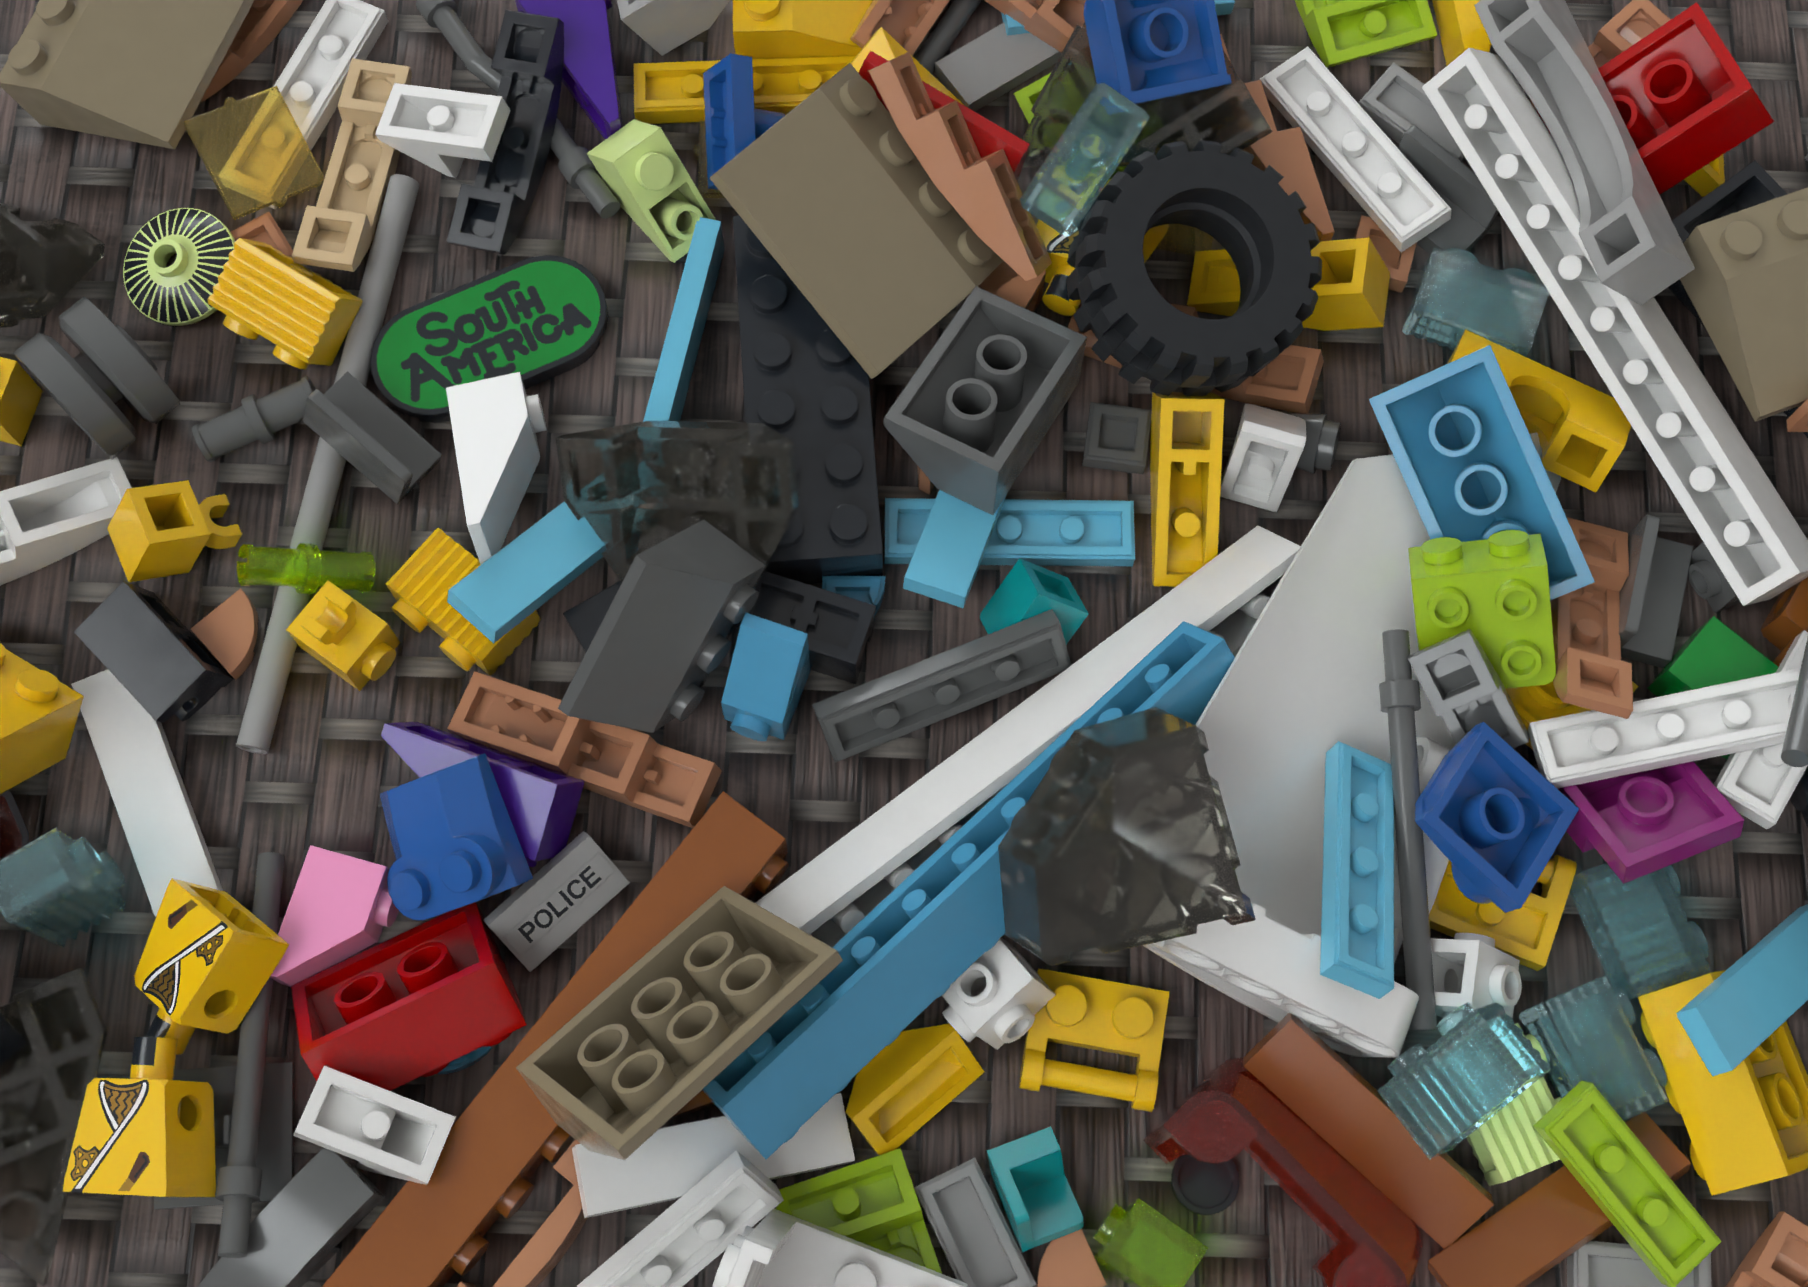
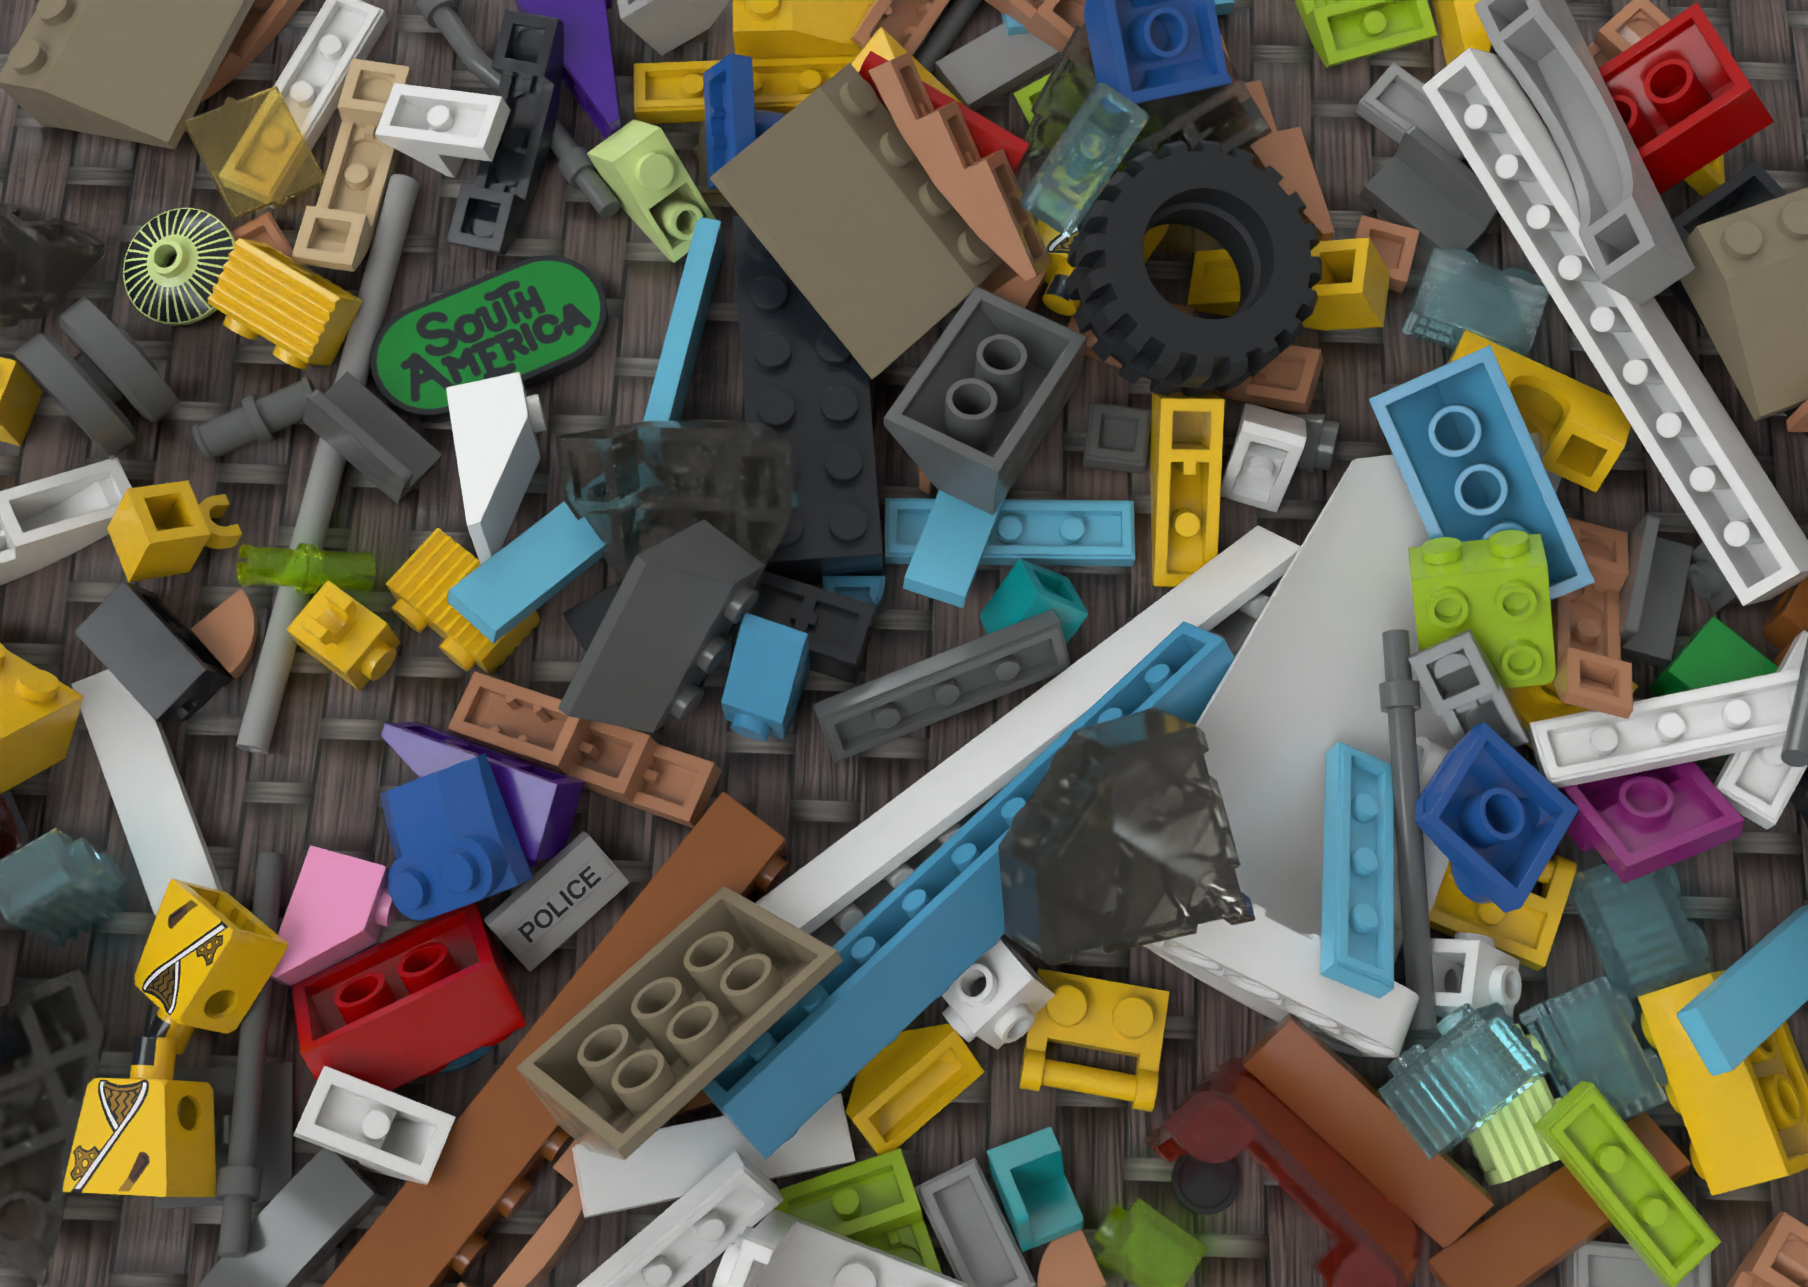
(1355, 149): white tile -> none

